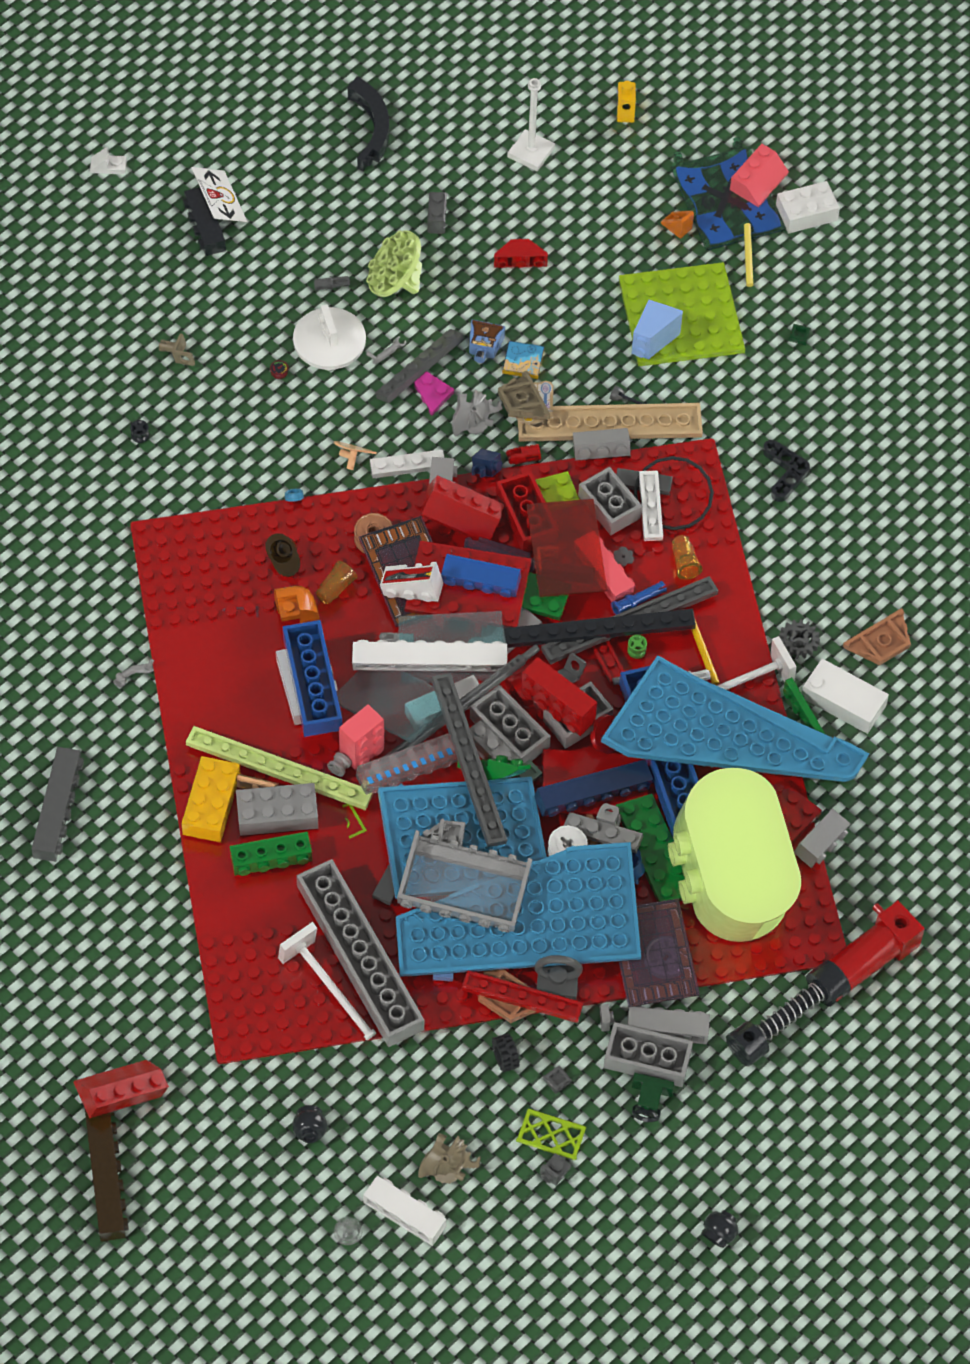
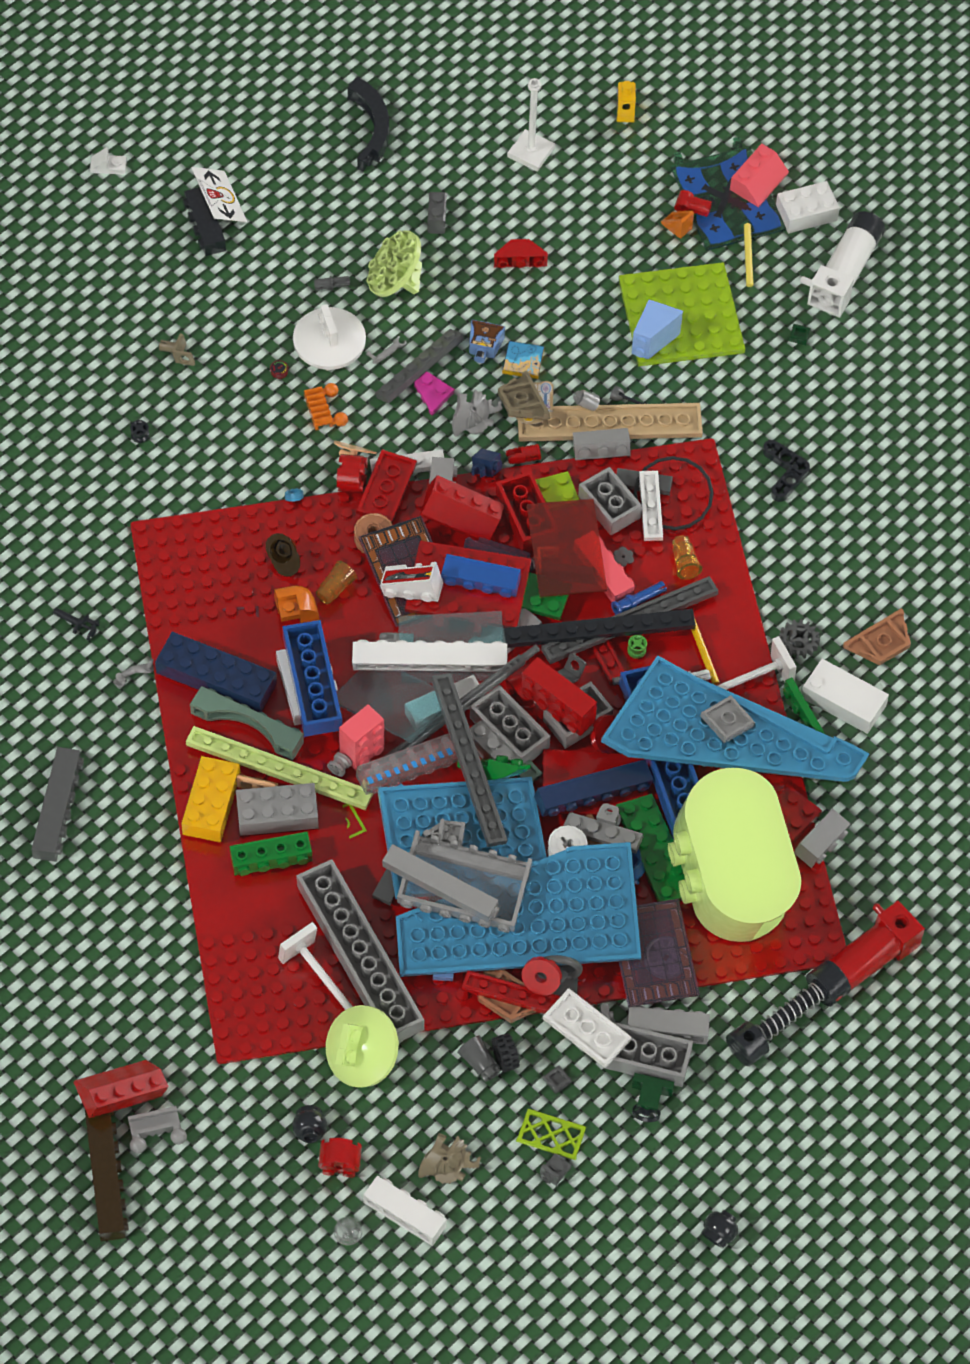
(79, 624): none -> black piece
(155, 1122): none -> light grey gear
(208, 667): none -> dark blue brick
(213, 706): none -> sand green arch
(319, 408): none -> orange gear
(339, 1157): none -> red brick
(351, 473): none -> red brick
(362, 1046): none -> yellowish green bracket
(387, 485): none -> red plate
(441, 883): none -> light grey brick
(479, 1058): none -> dark grey plant
(534, 982): none -> red tile
(586, 400): none -> light grey pin
(587, 1028): none -> white tile
(687, 202): none -> red piece
(727, 719): none -> light grey tile
(833, 284): none -> white piece

